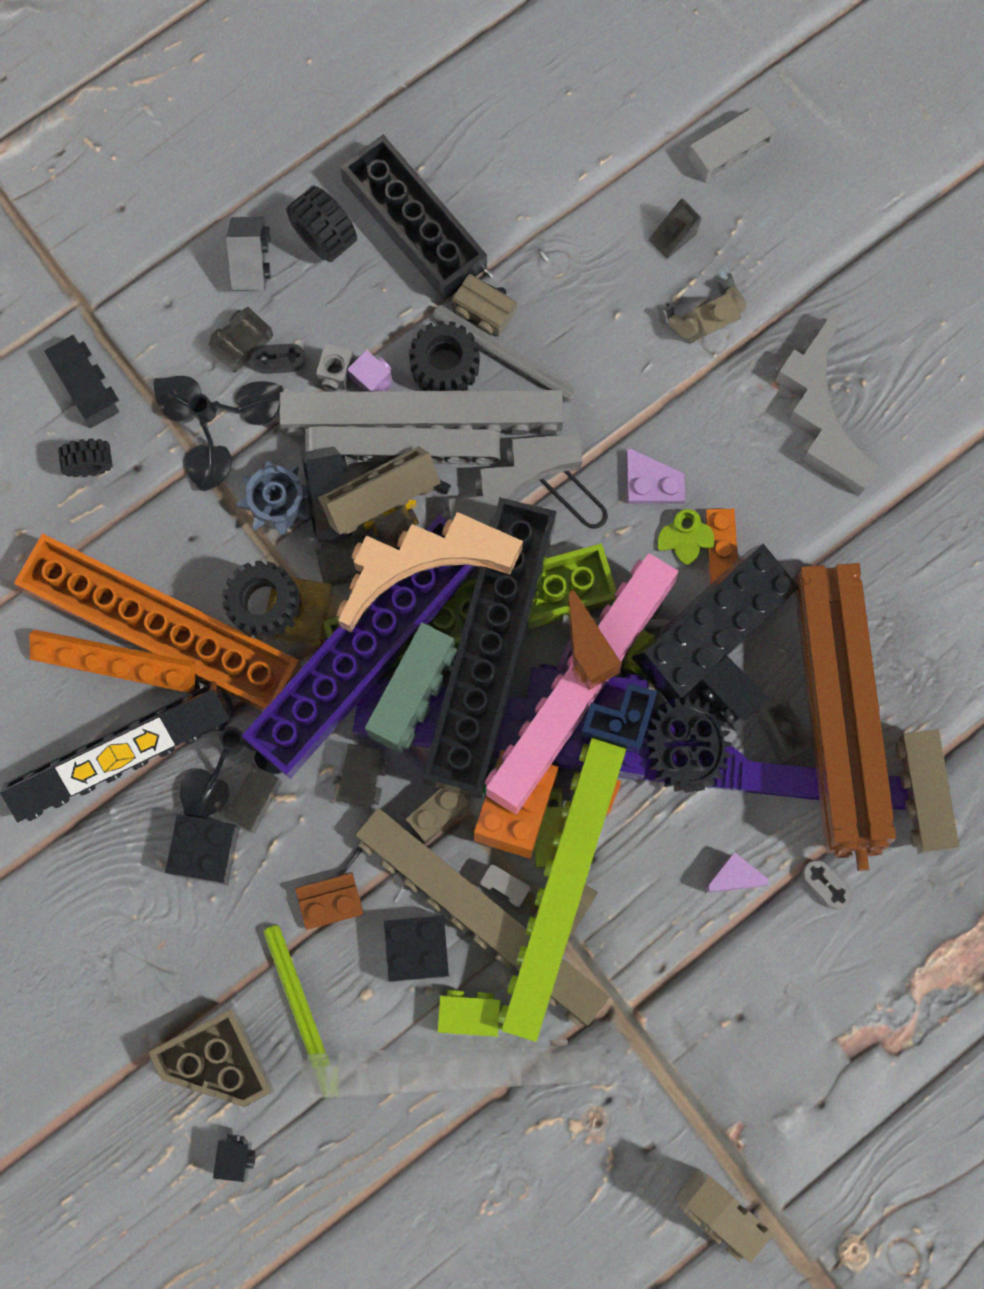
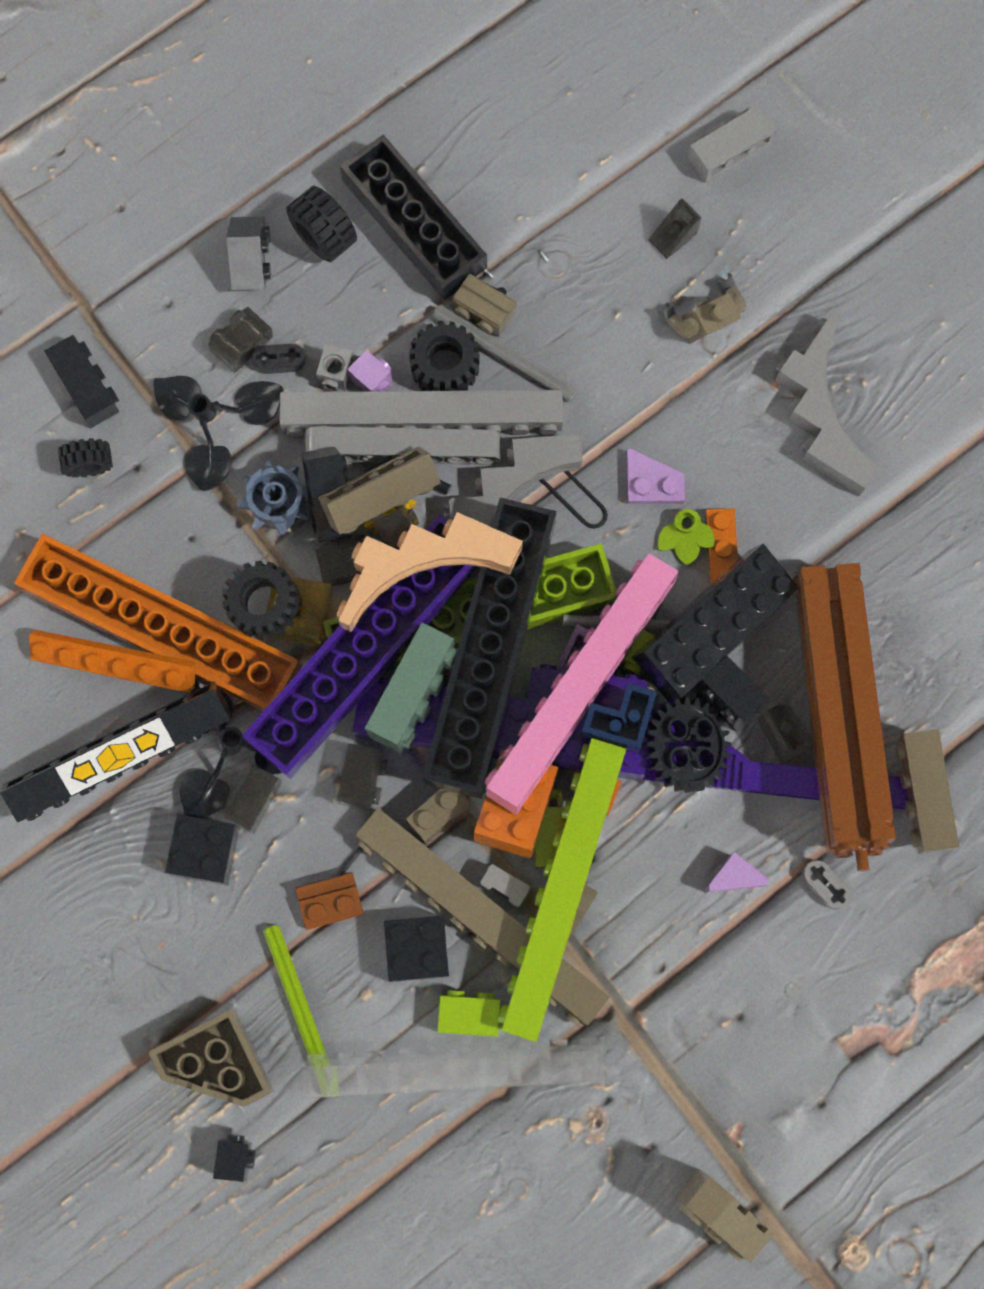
(591, 653): dark orange slope -> none

